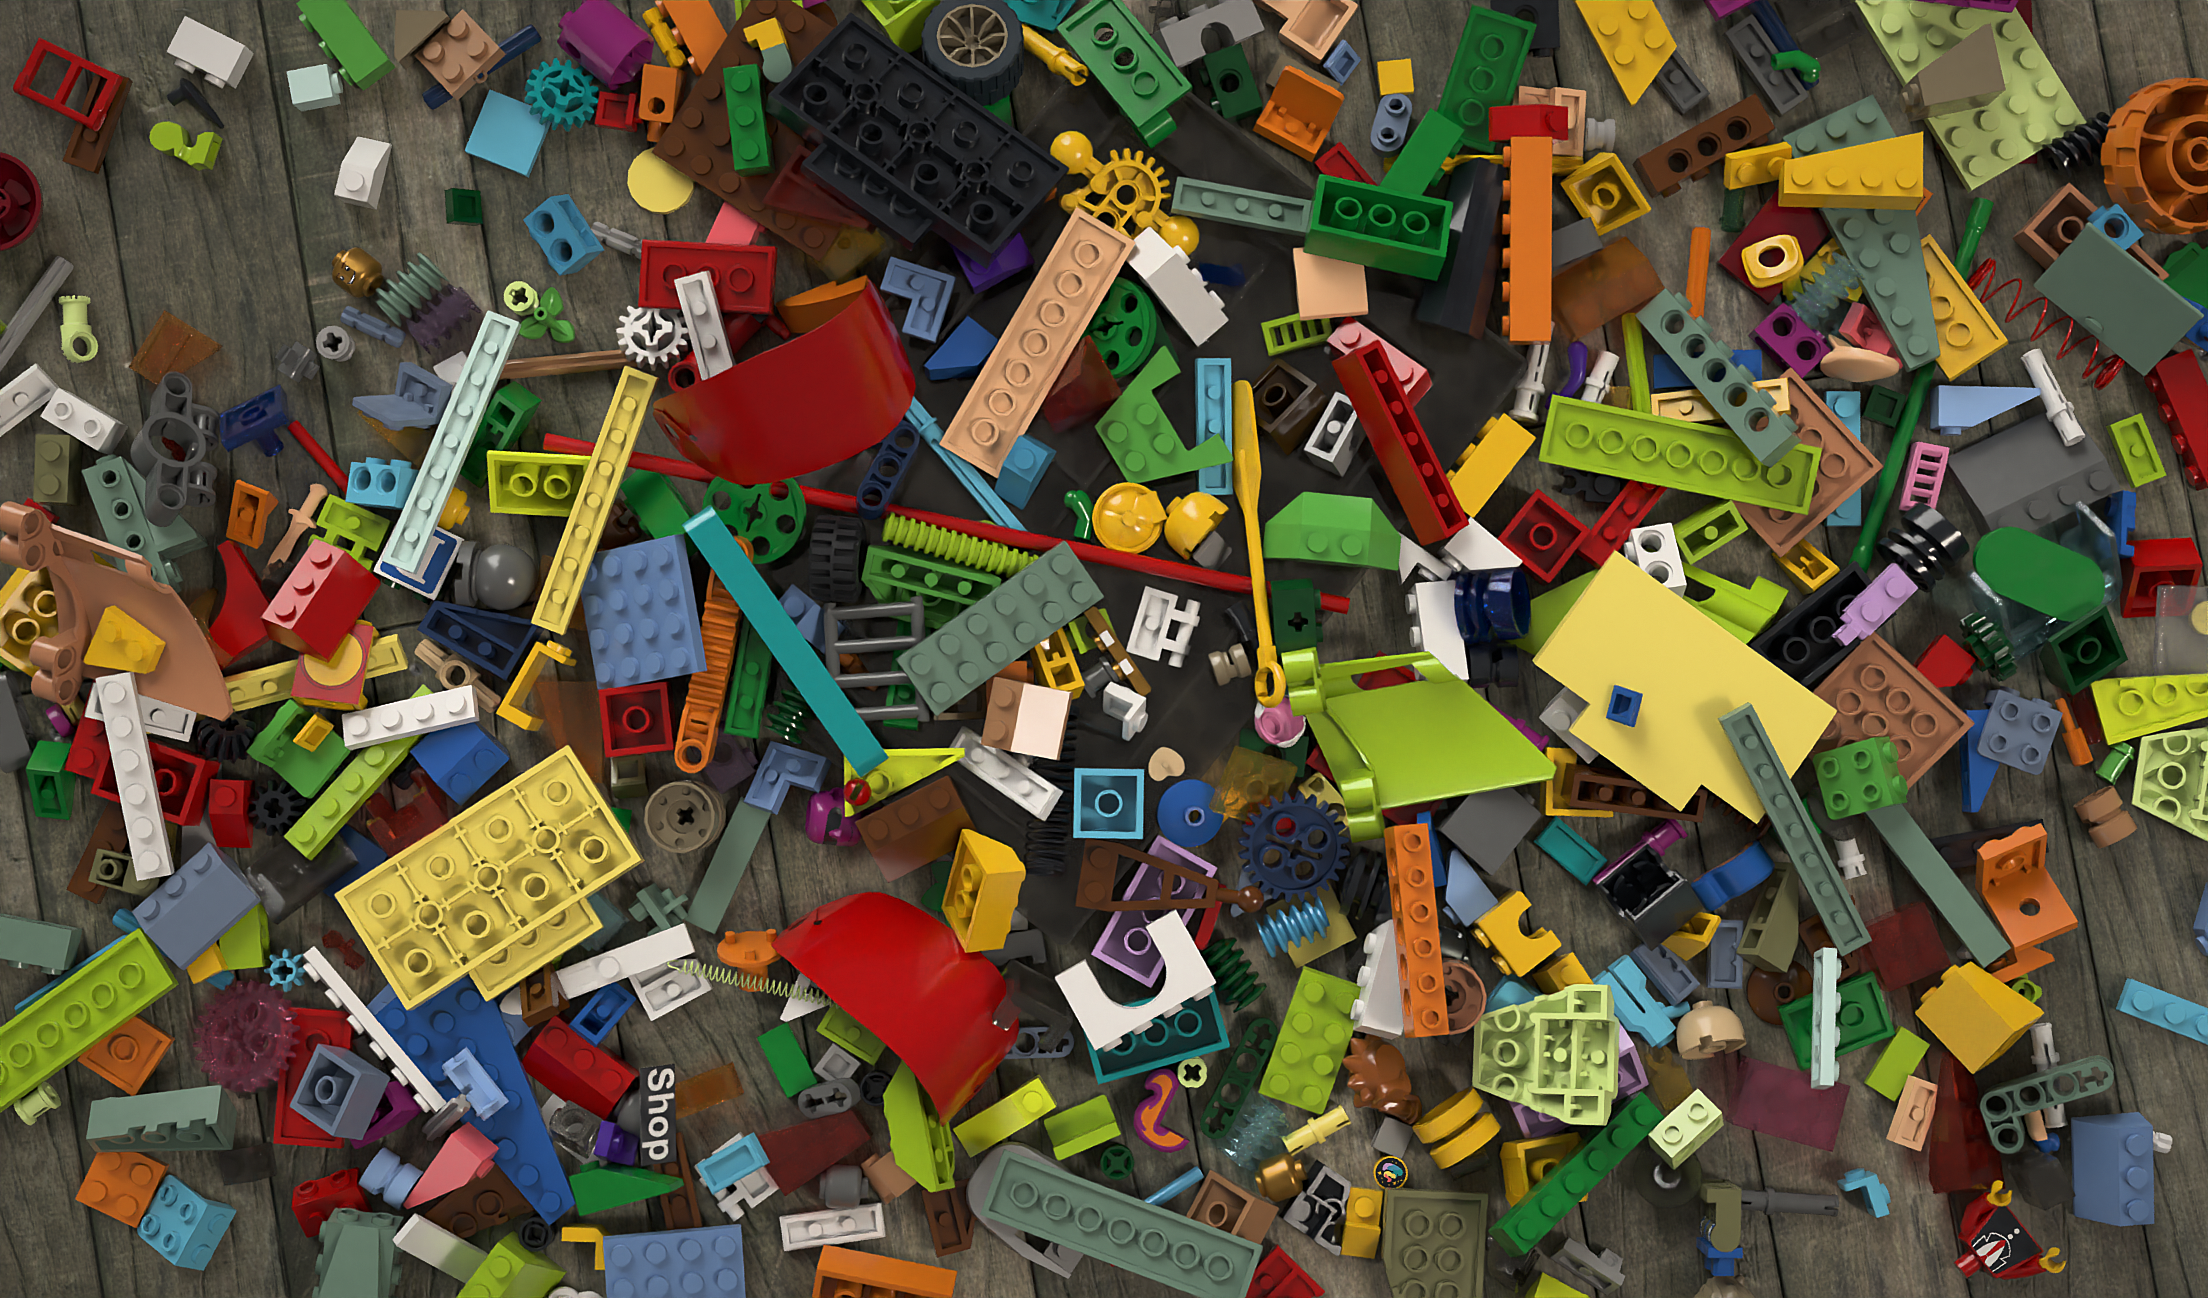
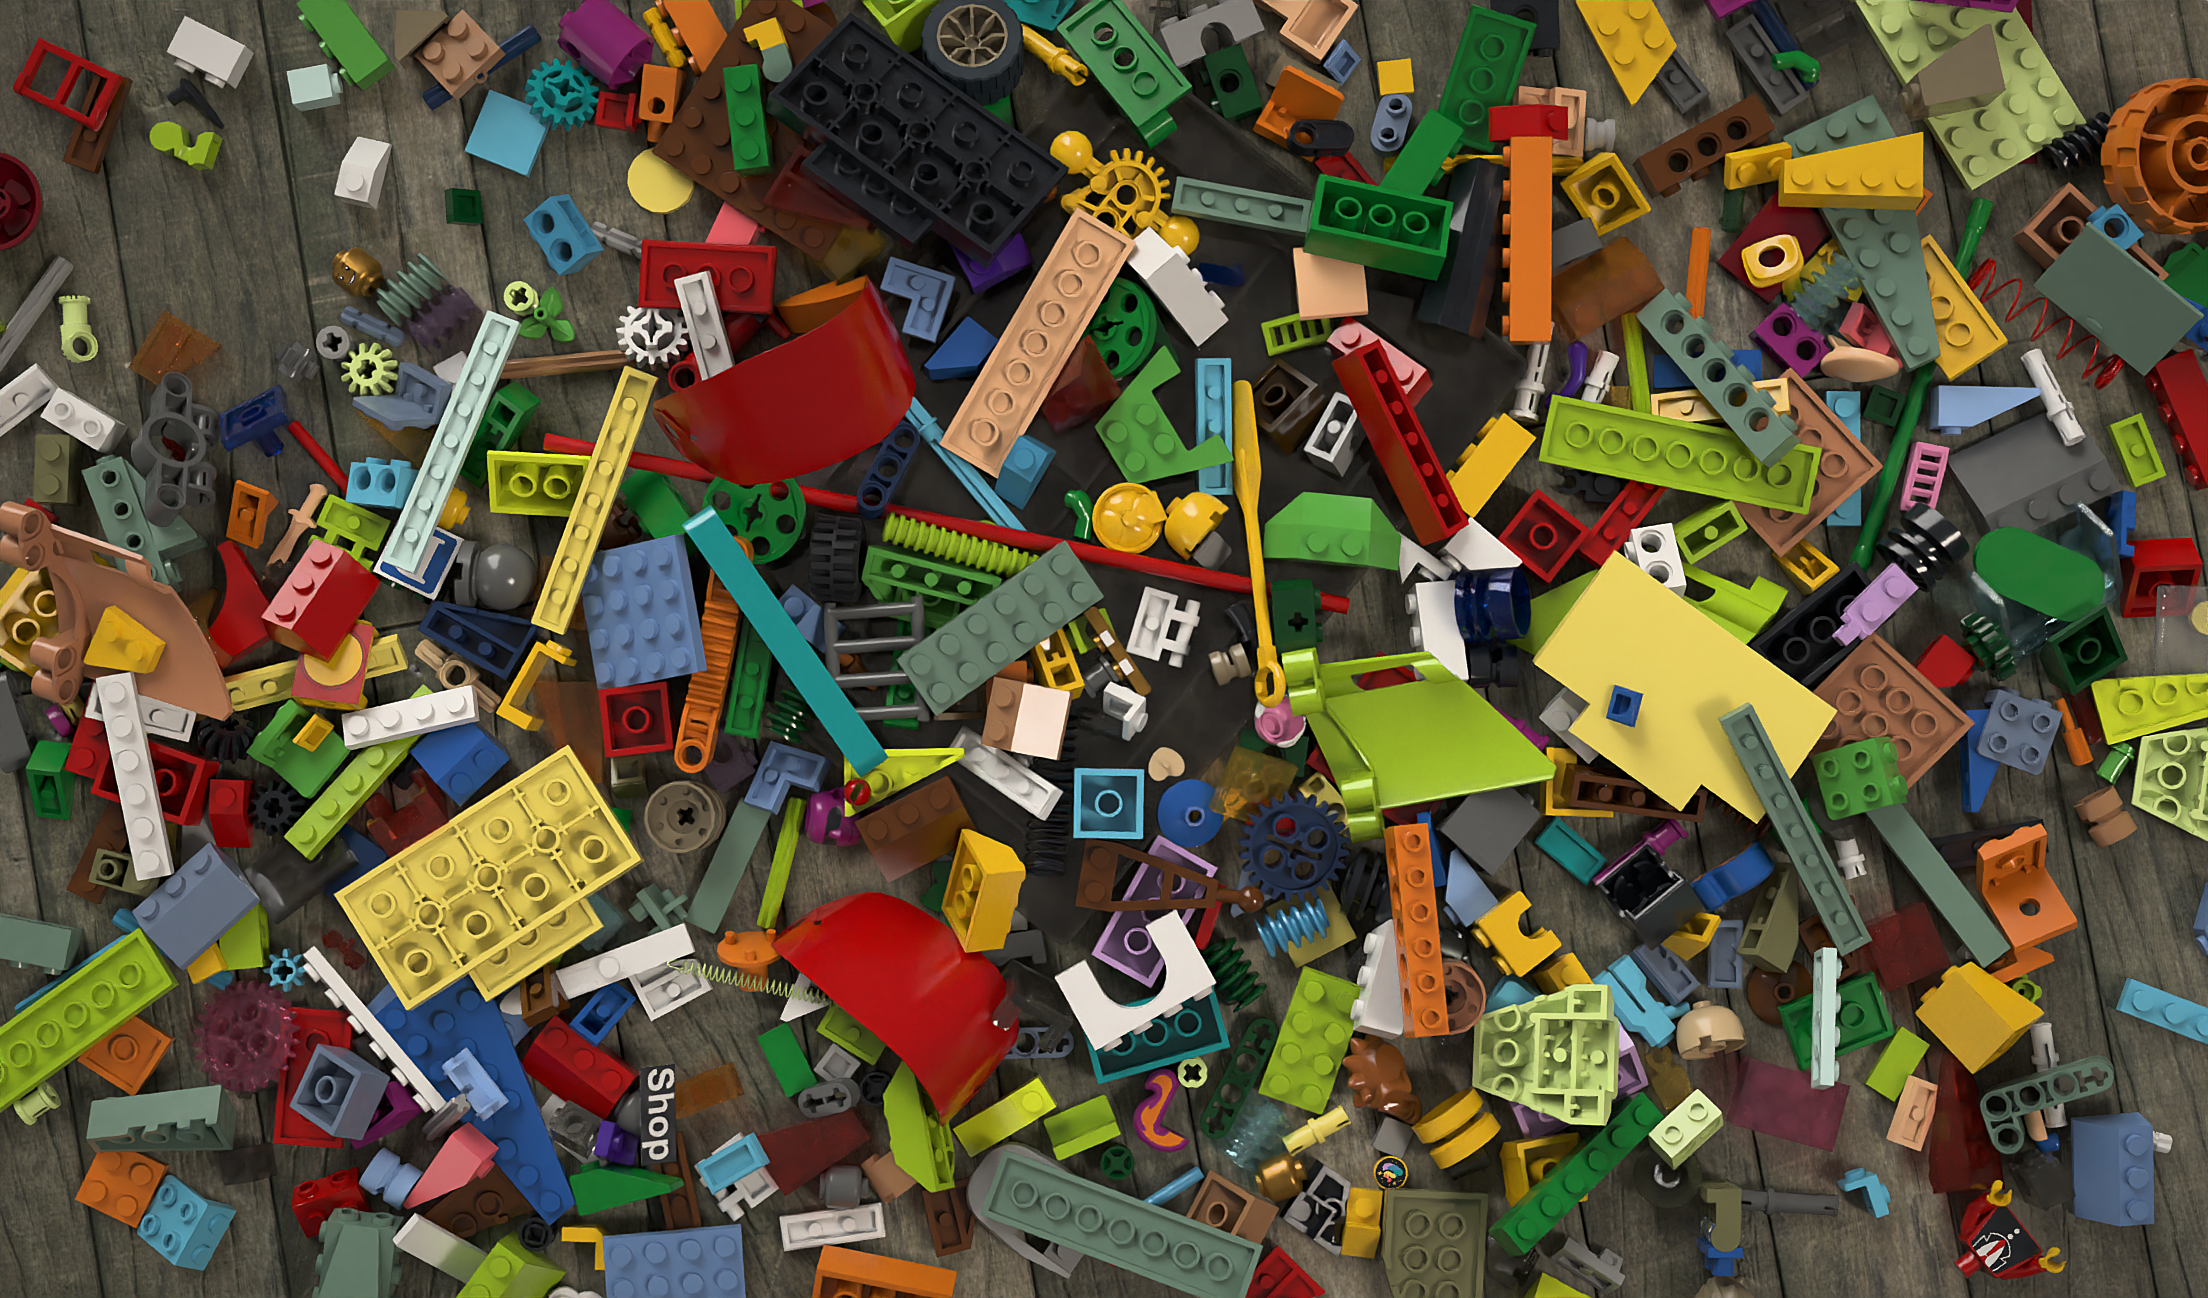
(360, 365): none -> yellowish green gear
(782, 863): none -> lime axle
(1328, 138): none -> black piece

